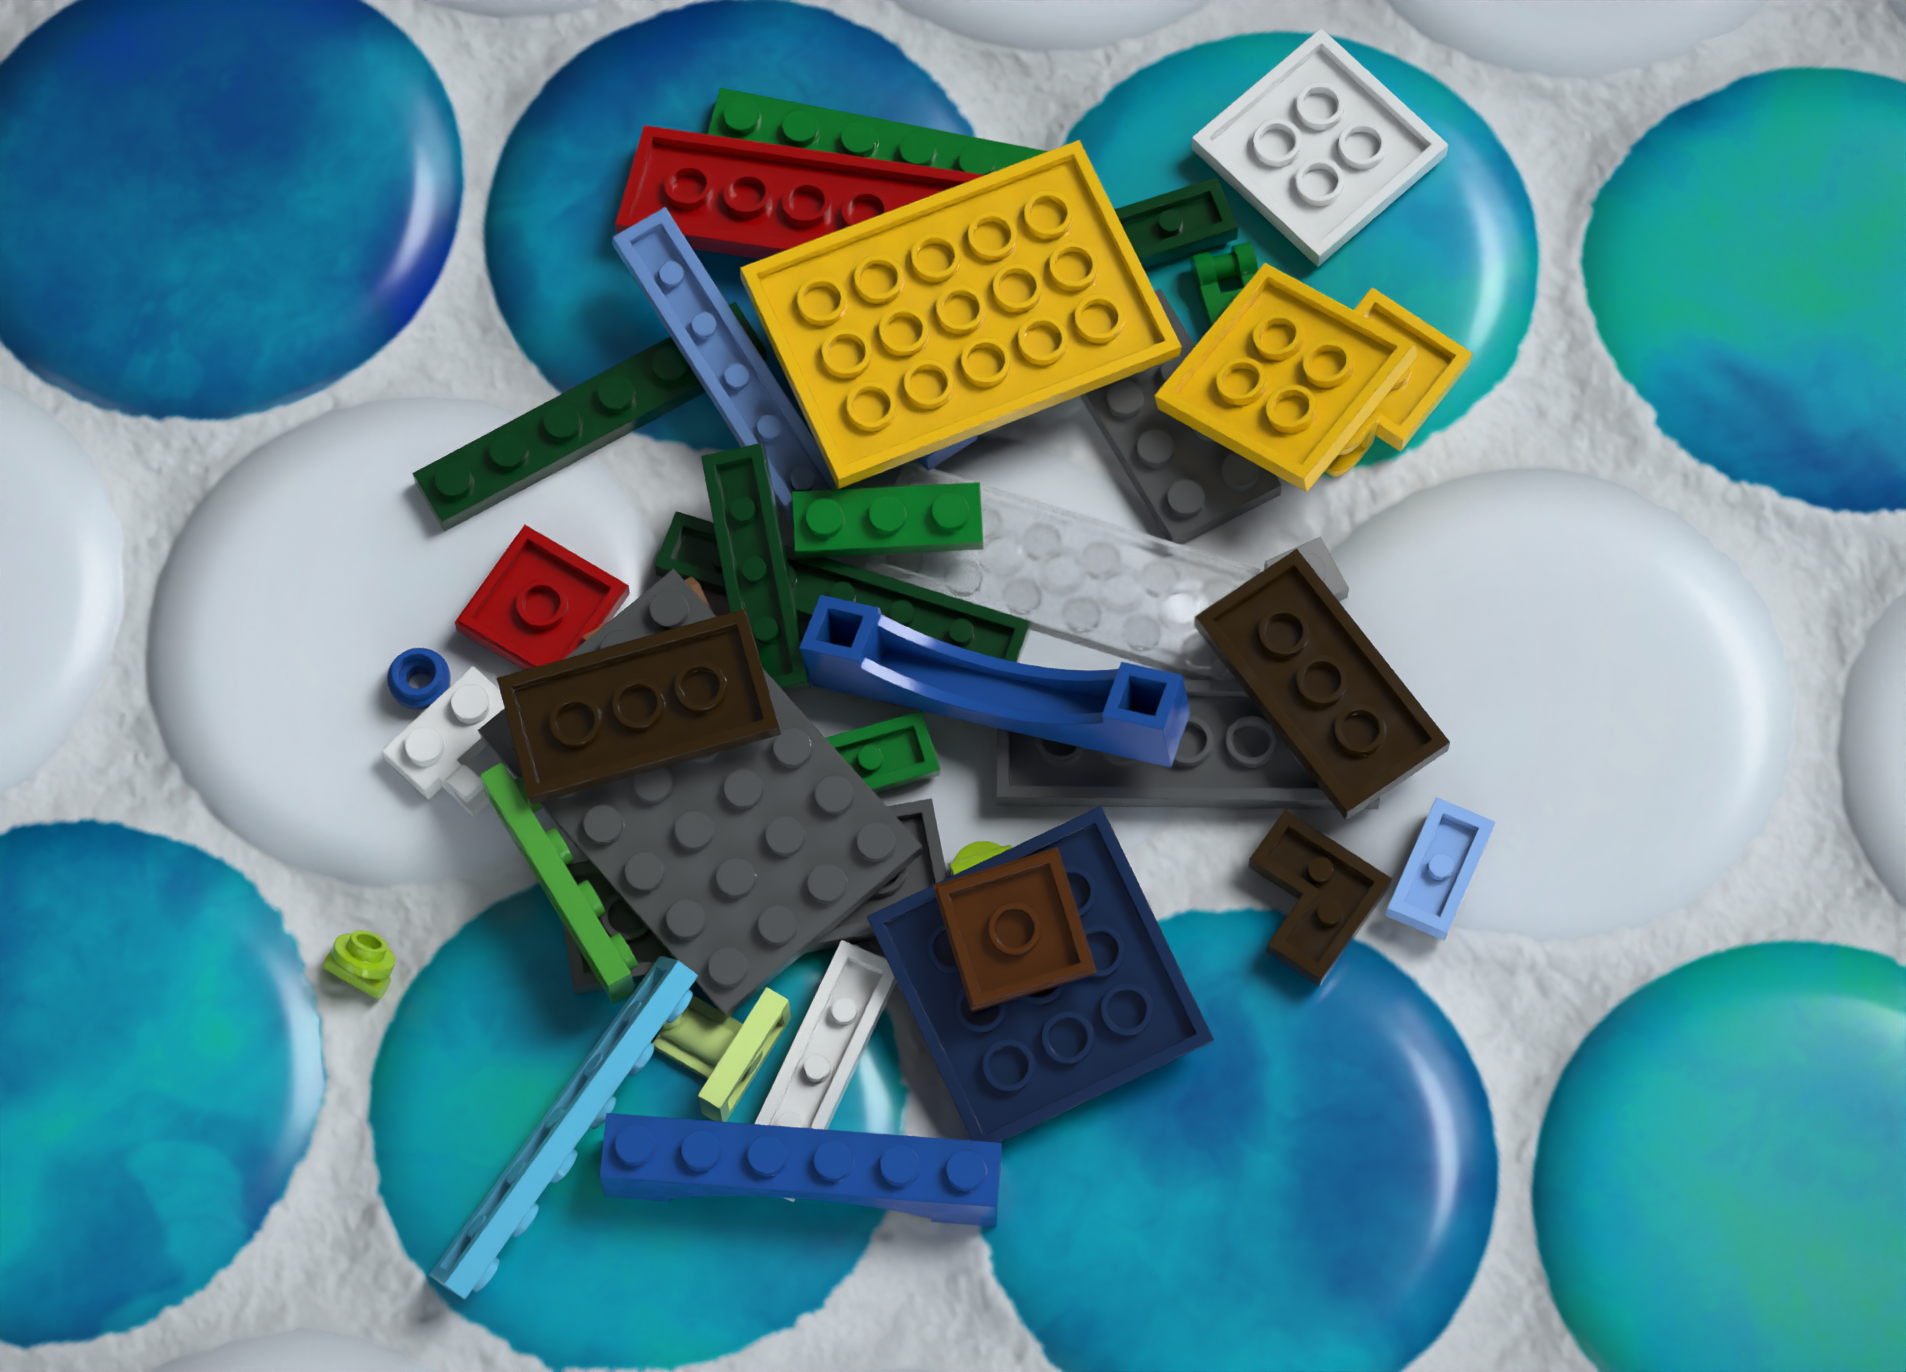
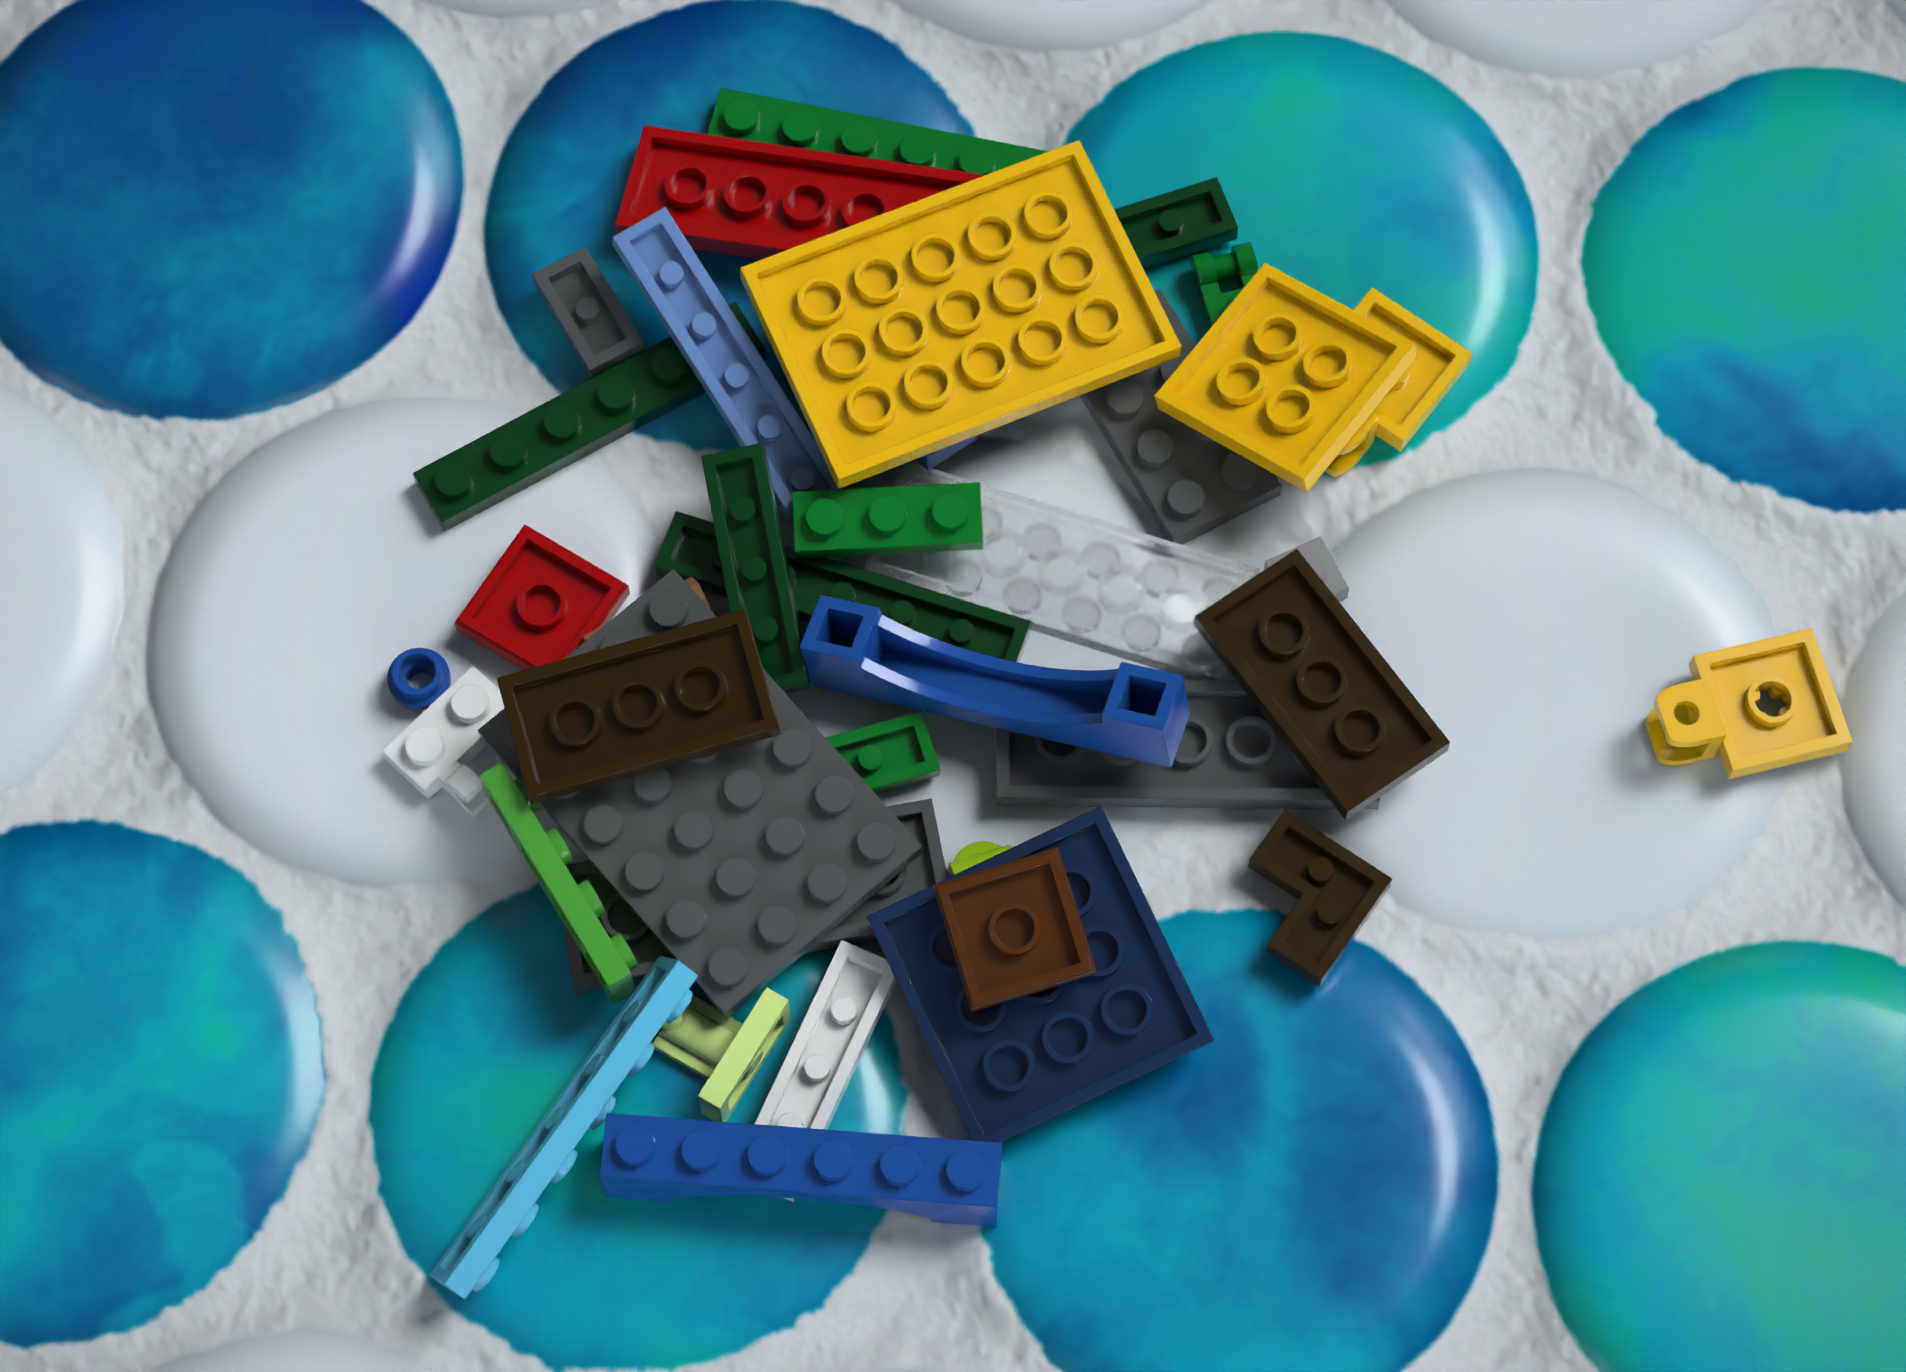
(362, 961): lime plate -> none
(588, 312): none -> dark grey plate
(1319, 147): white plate -> none
(1440, 869): light blue plate -> none
(1722, 715): none -> yellow plate

